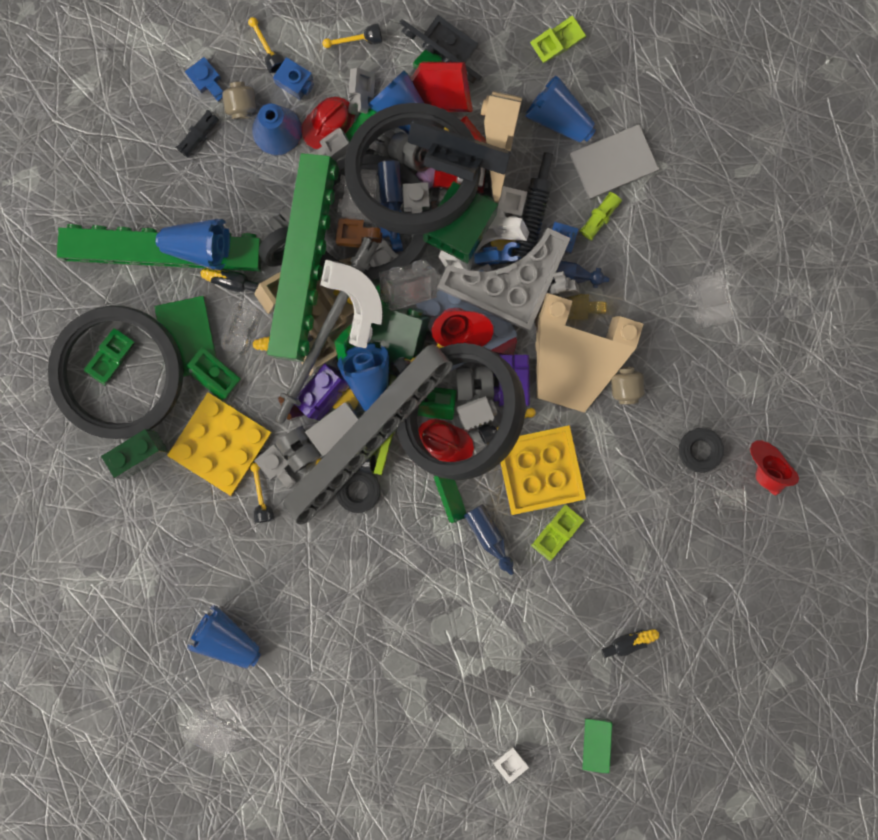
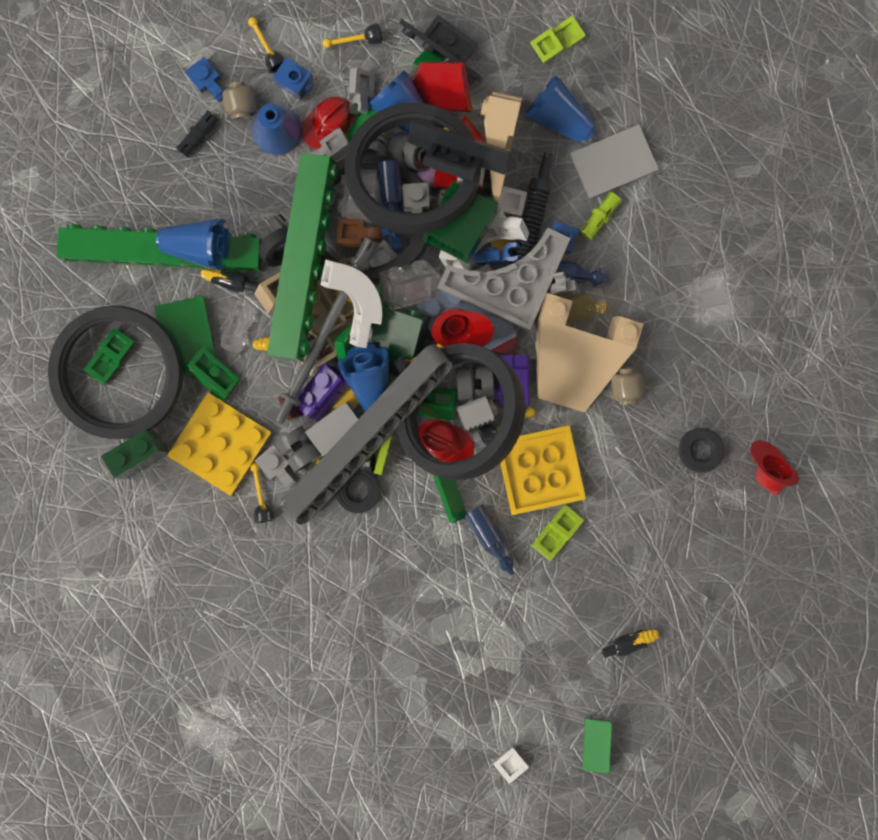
(224, 640): blue cone -> none

